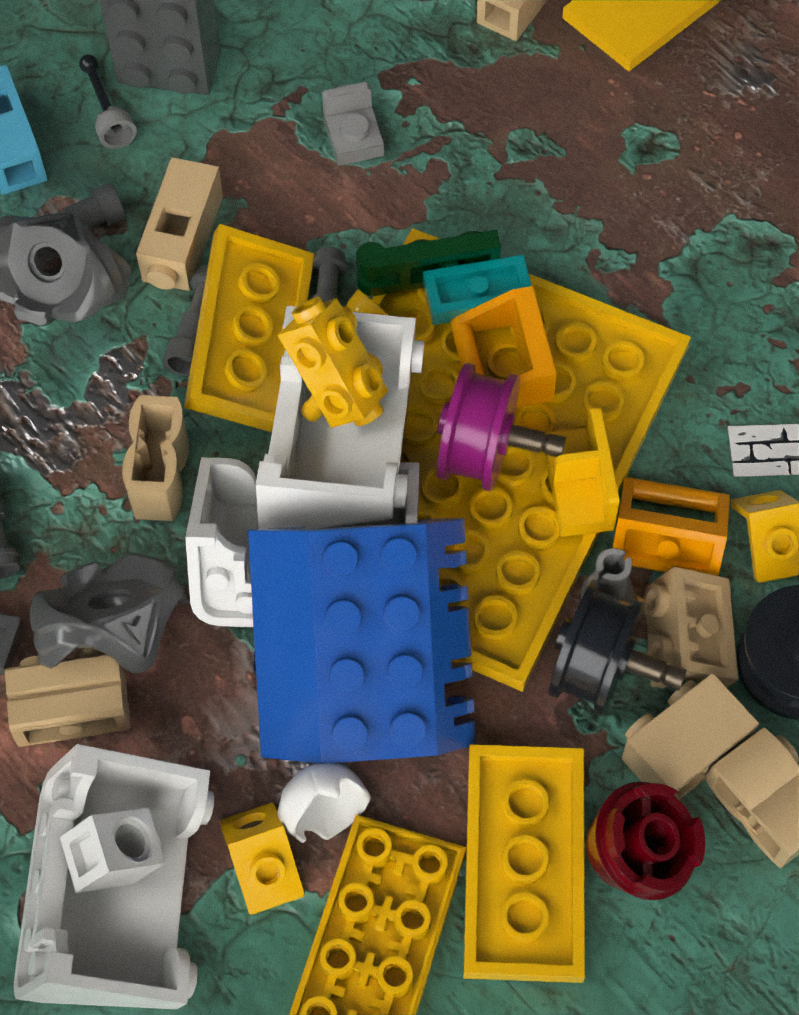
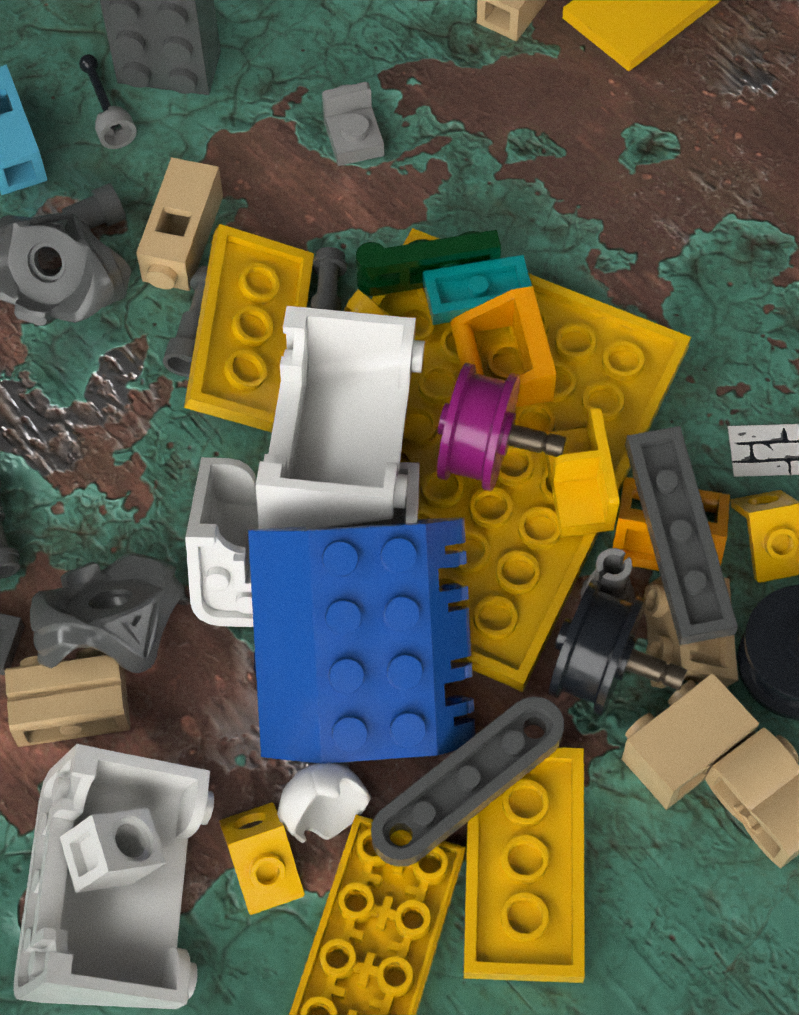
(156, 458): tan brick -> none
(334, 364): yellow brick -> none
(467, 781): none -> dark grey plate
(645, 841): dark red cone -> none
(680, 536): none -> dark grey plate

